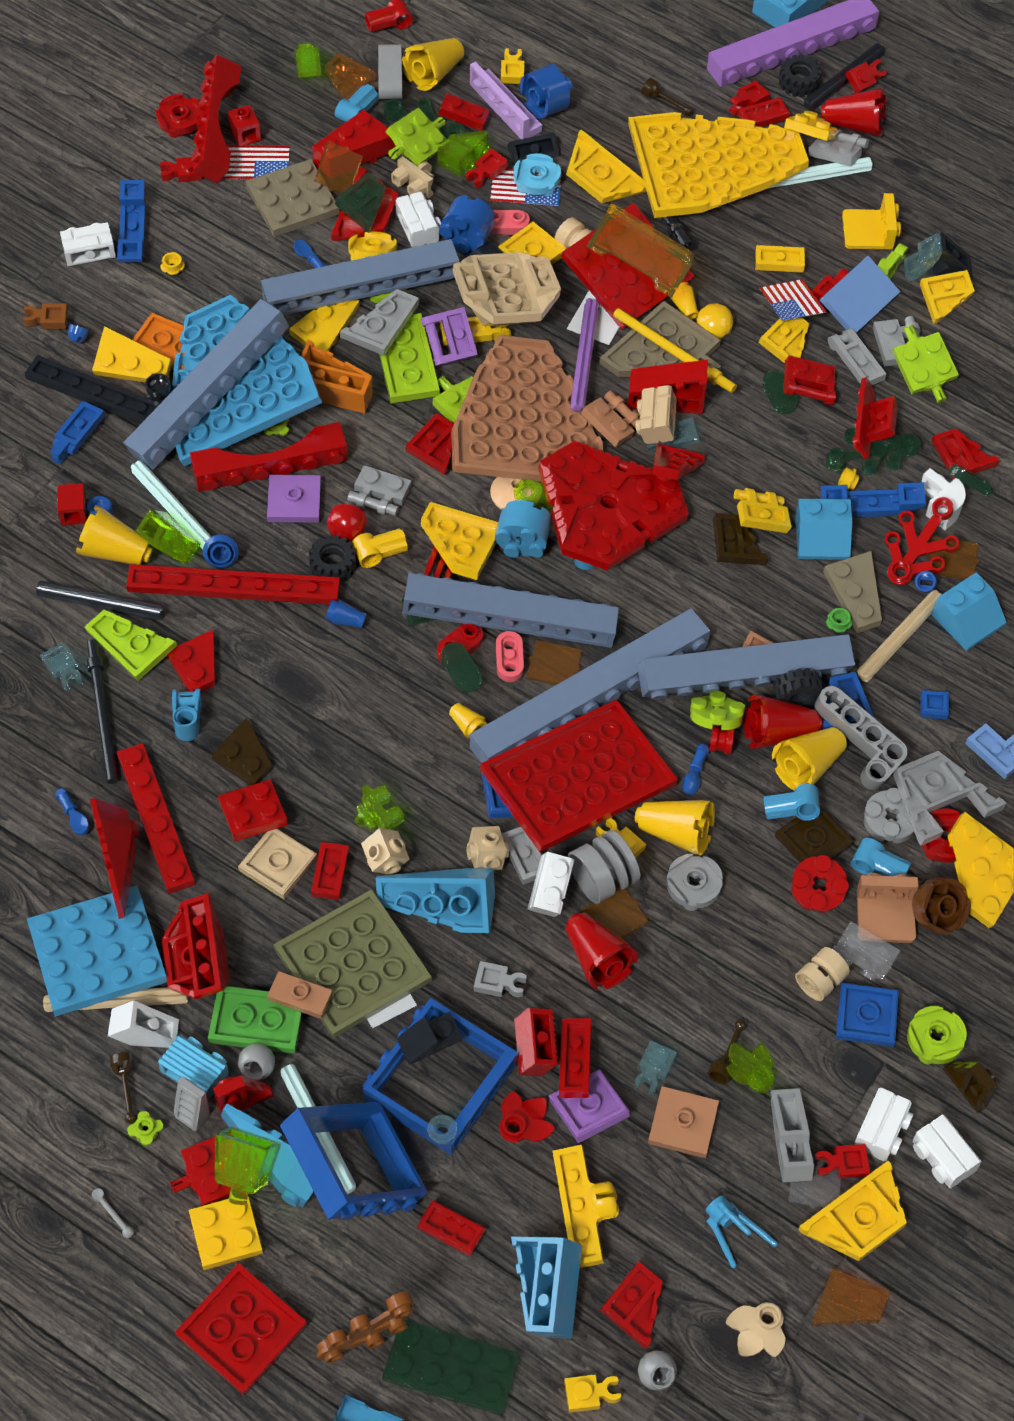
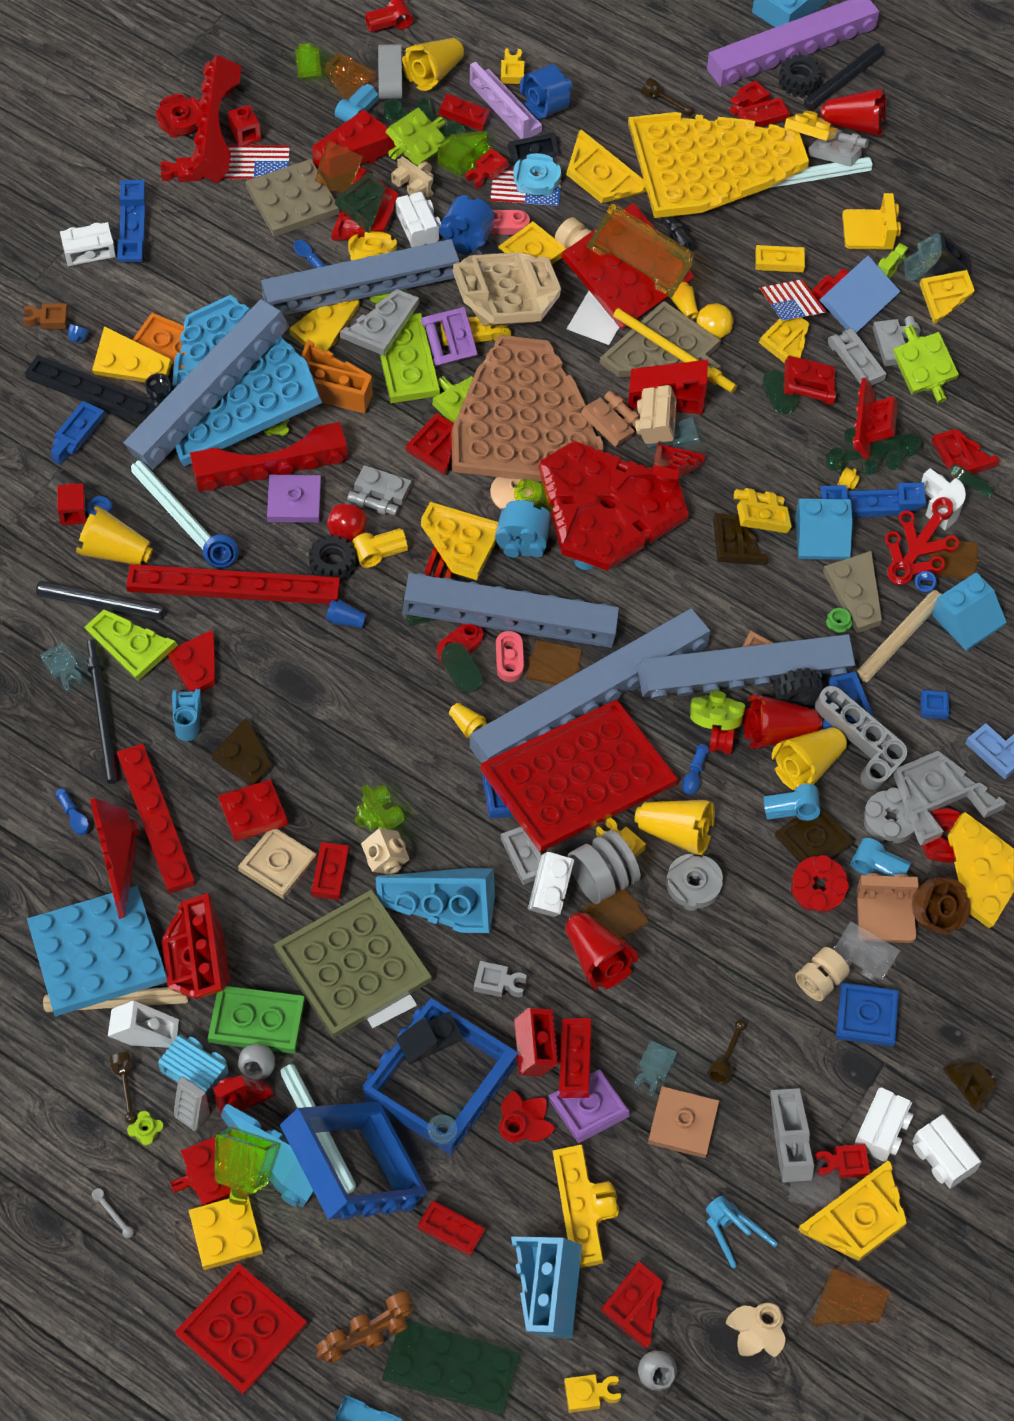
(168, 536): clear neon green slope -> none
(172, 263): yellow plate -> none
(299, 995): nougat plate -> none
(487, 848): tan brick -> none
(584, 355): medium lavender axle -> none
(752, 1067): clear neon green plate -> none
(864, 76): red plate -> none
(943, 1022): lime plate -> none

